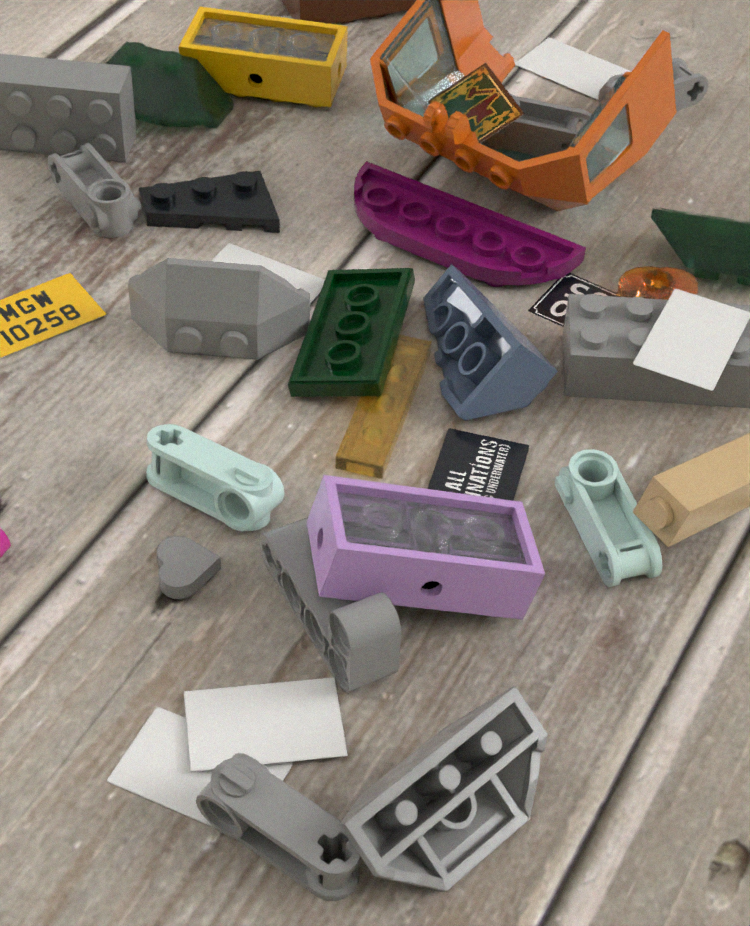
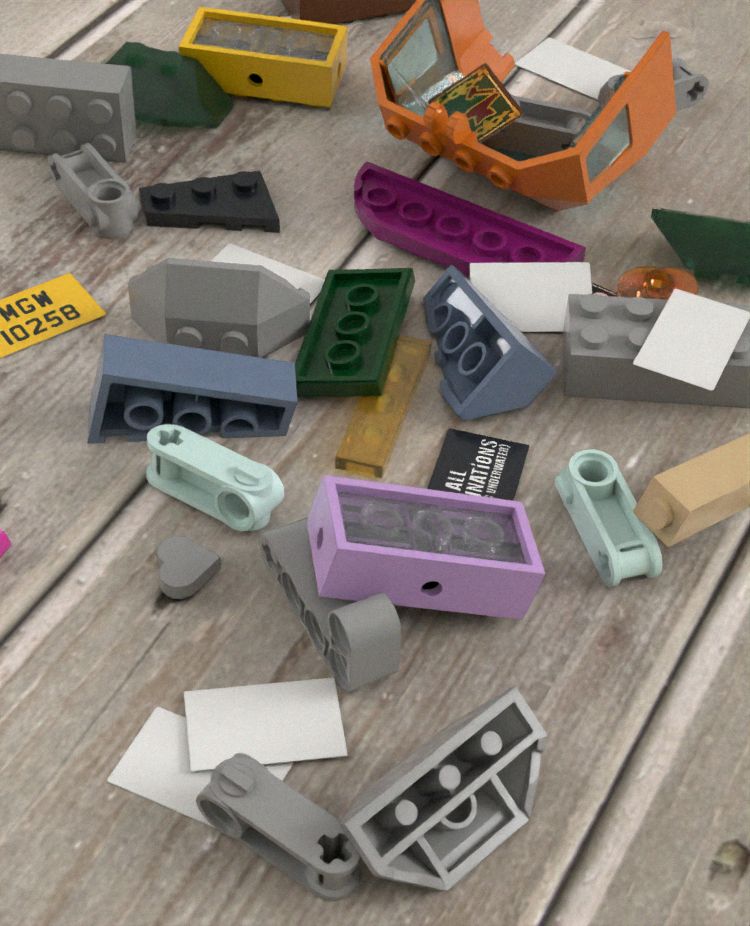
(191, 387): none -> sand blue wedge
(532, 293): none -> white sticker

